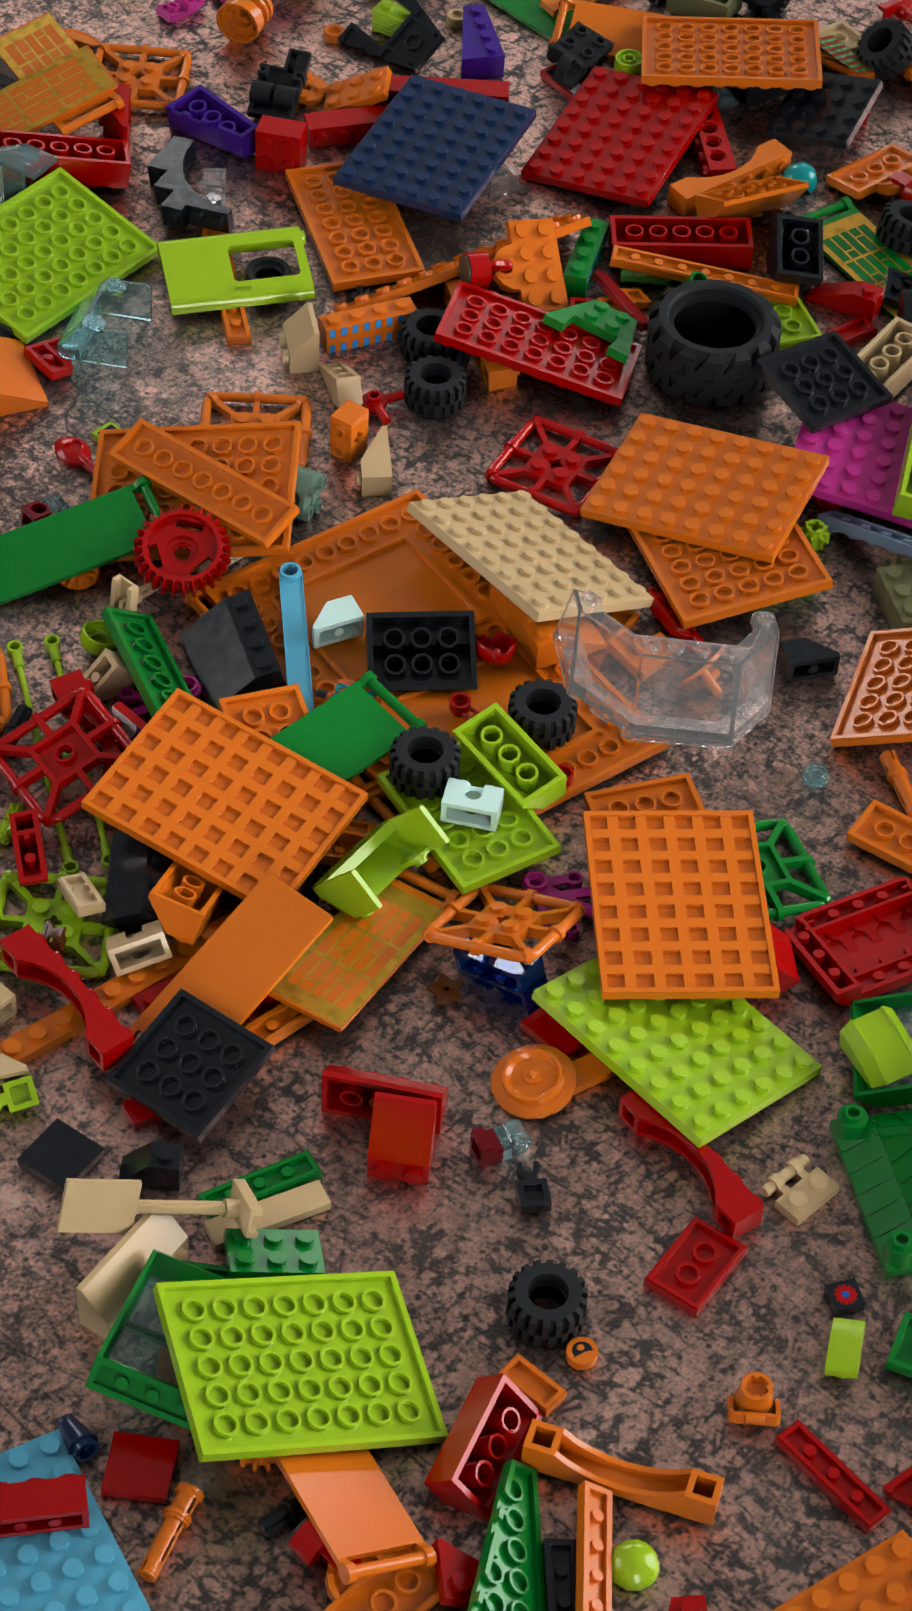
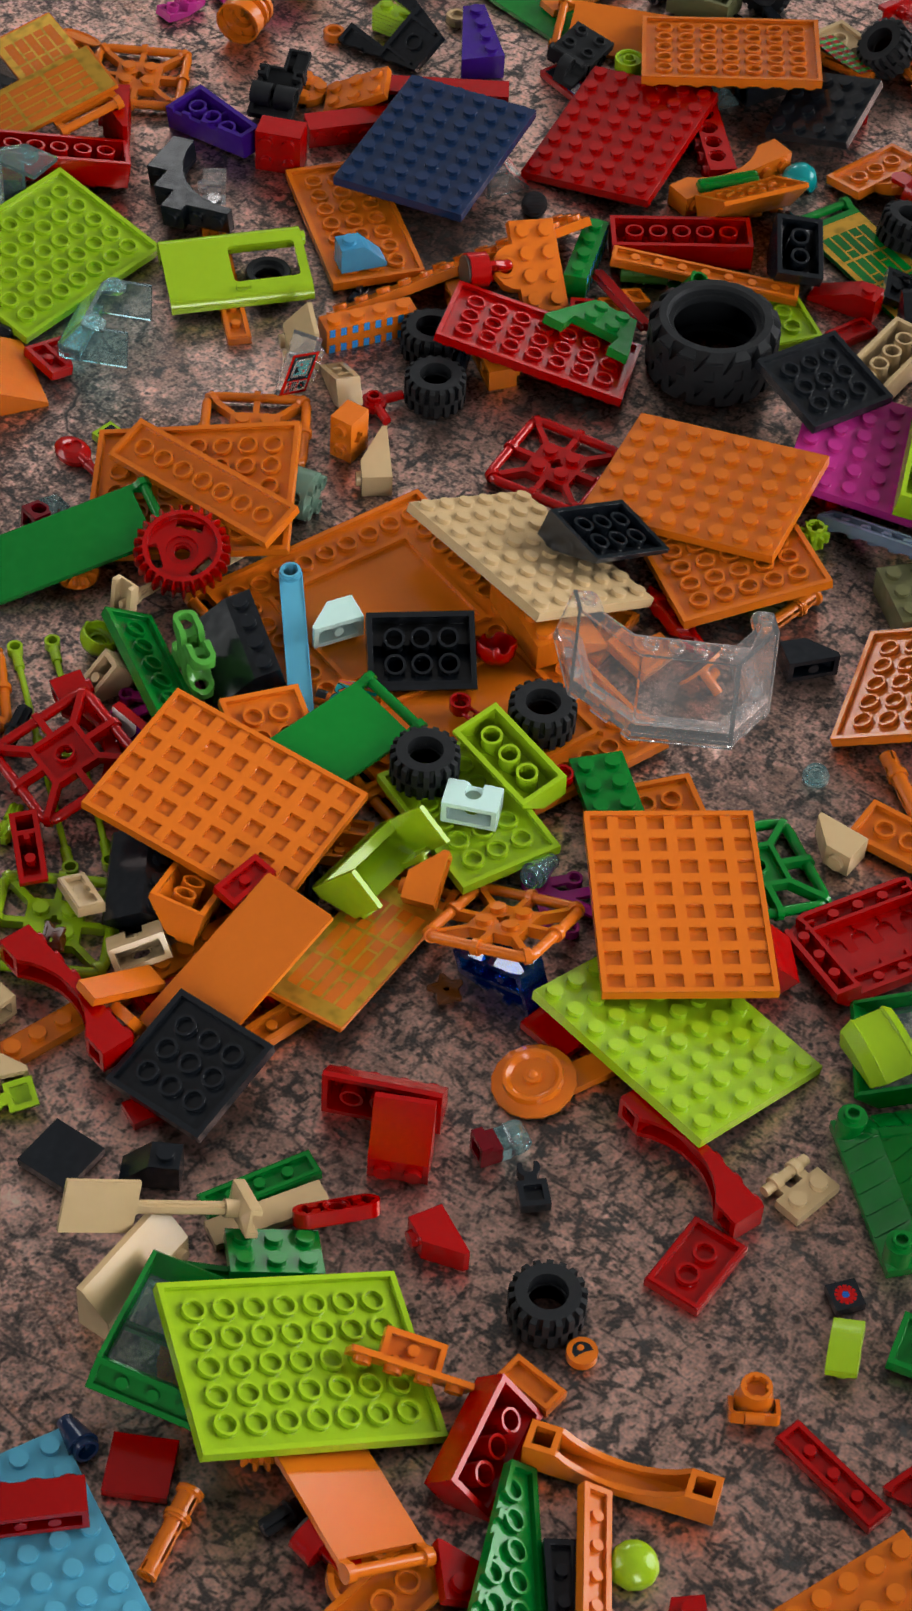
(120, 985): none -> orange tile
(128, 1018): none -> orange tile
(193, 653): none -> bright green piece
(242, 881): none -> red plate
(299, 363): none -> clear slope
(336, 1211): none -> red beam
(357, 253): none -> dark azure slope
(411, 1355): none -> orange bracket
(426, 882): none -> orange slope
(437, 1238): none -> red slope
(534, 204): none -> black piece
(537, 872): none -> clear light blue cone
(600, 532): none -> black slope
(605, 783): none -> green plate
(722, 181): none -> green axle
(797, 608): none -> orange pin
(839, 845): none -> tan slope

